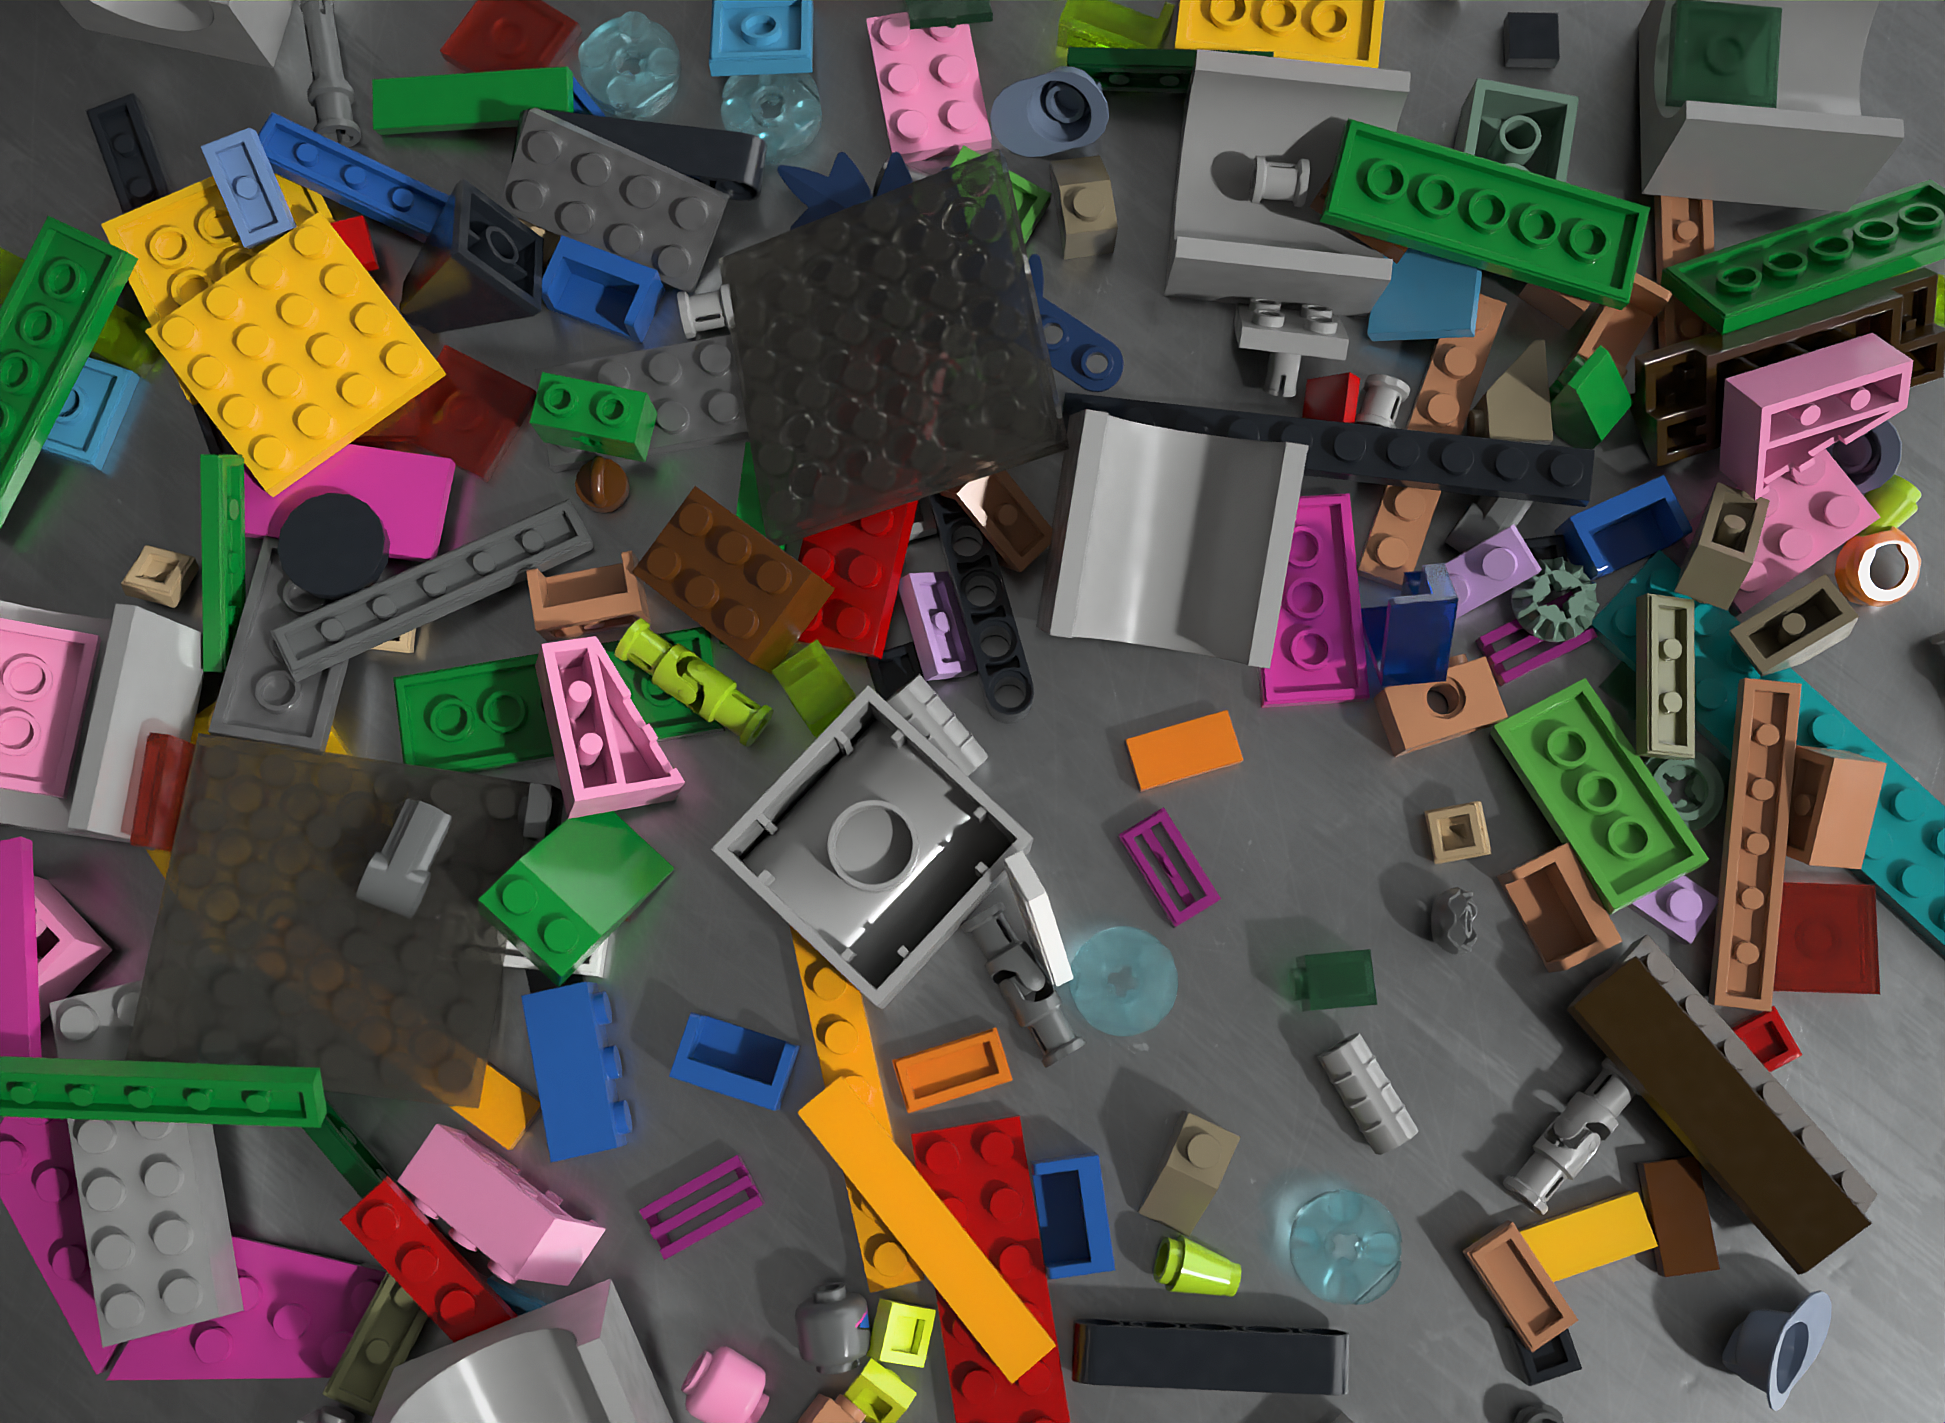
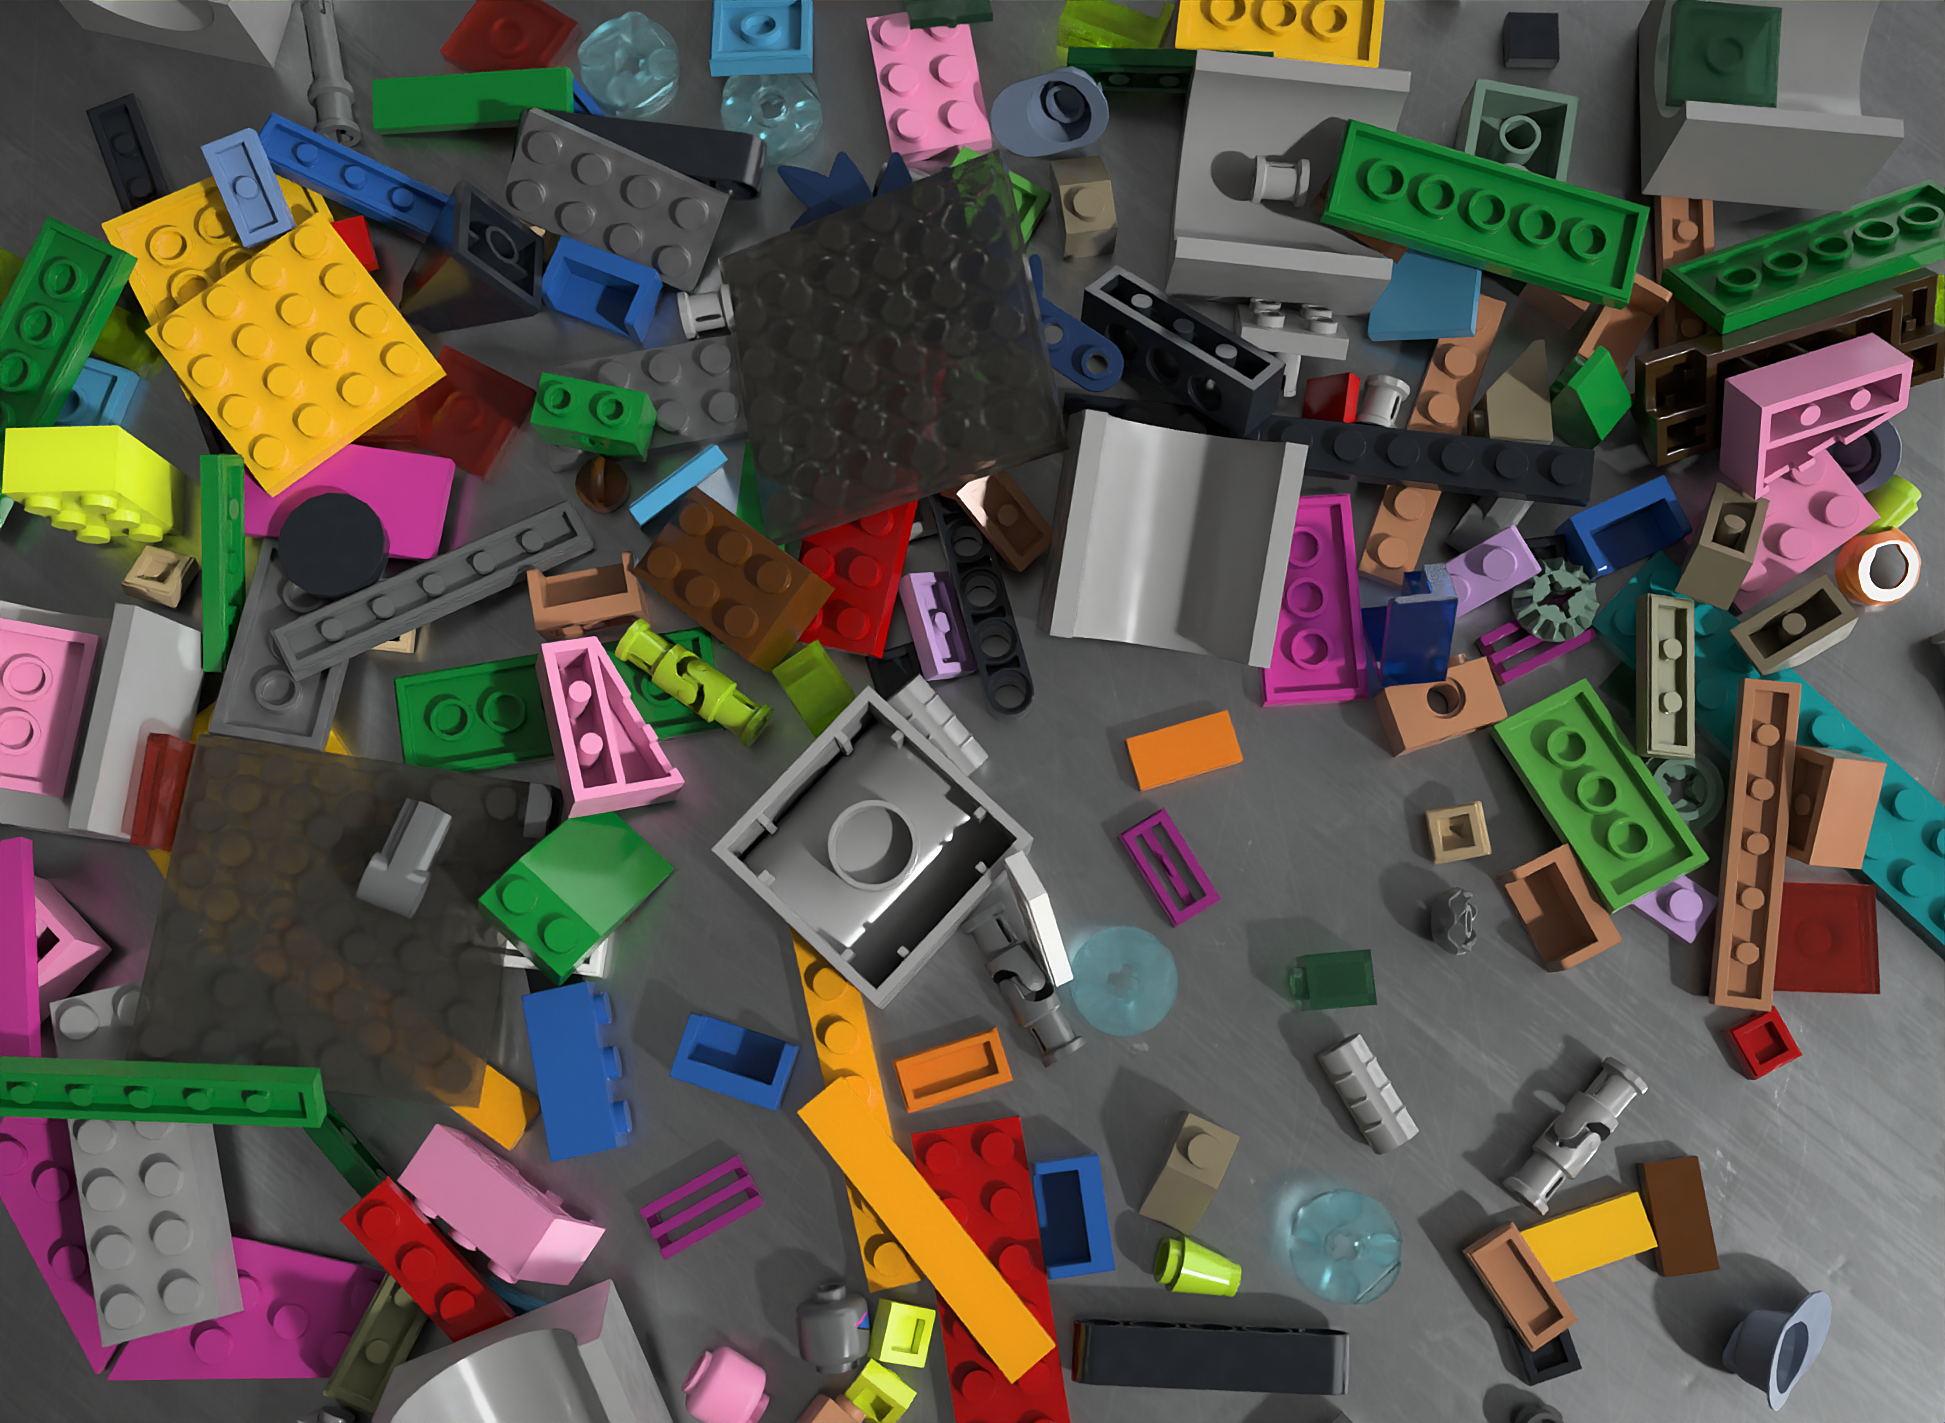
(94, 482): none -> neon yellow brick
(677, 485): none -> dark azure tile
(1184, 351): none -> black brick
(1724, 1106): dark brown slope -> none

